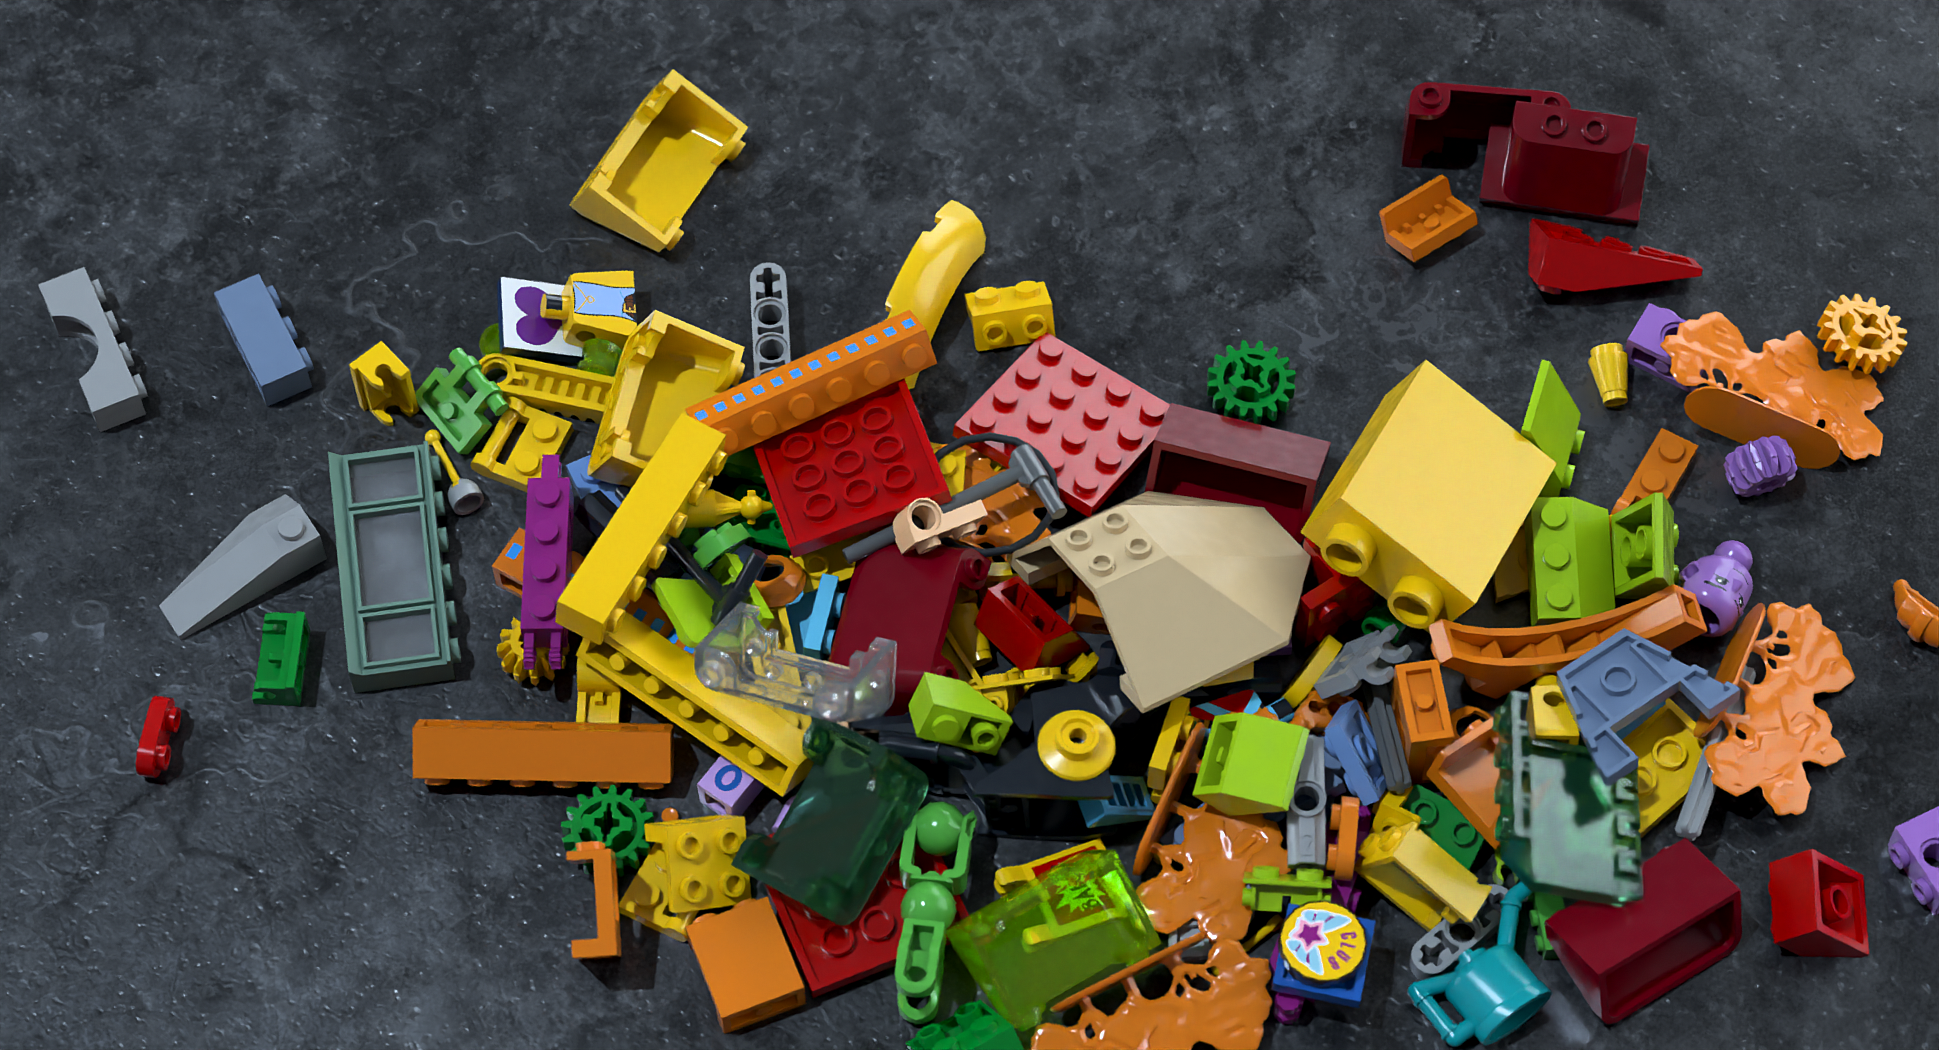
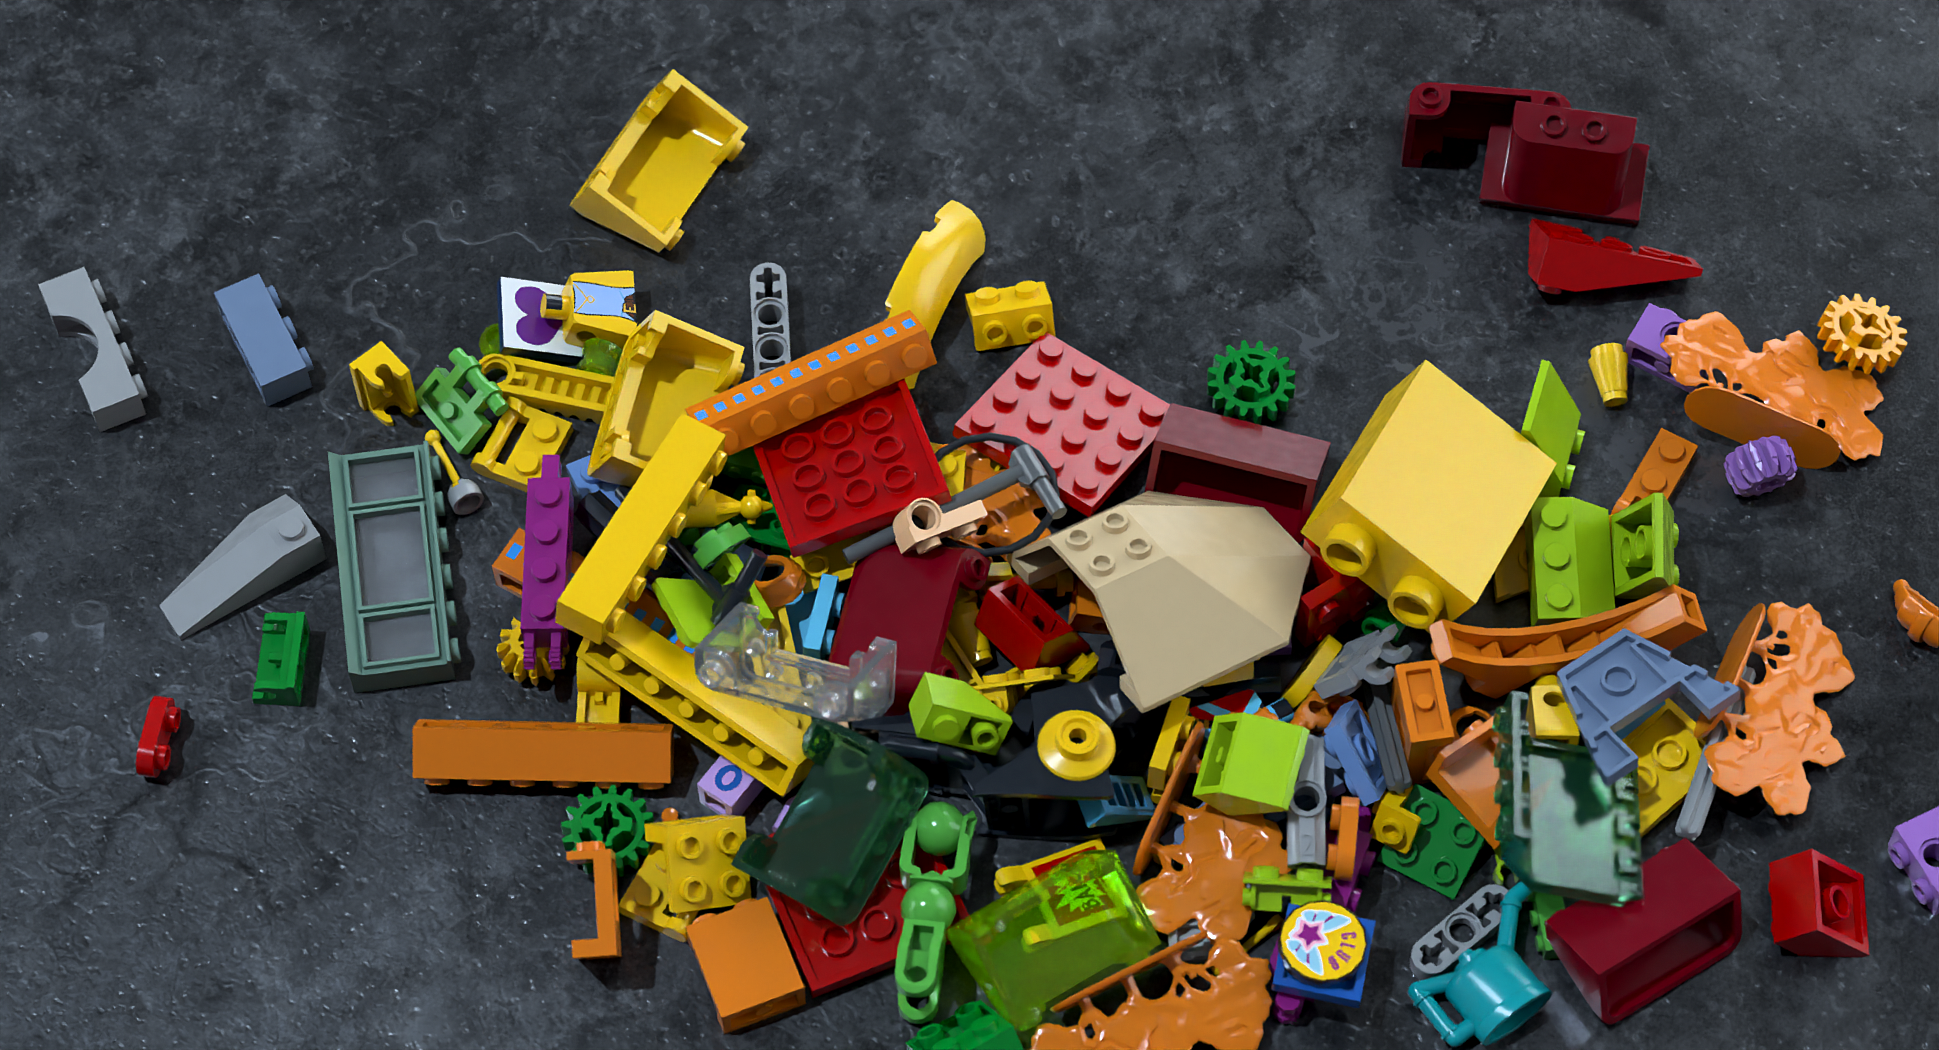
(1420, 876): yellow window -> none
(1426, 219): orange bracket -> none
(1720, 585): medium lavender piece -> none

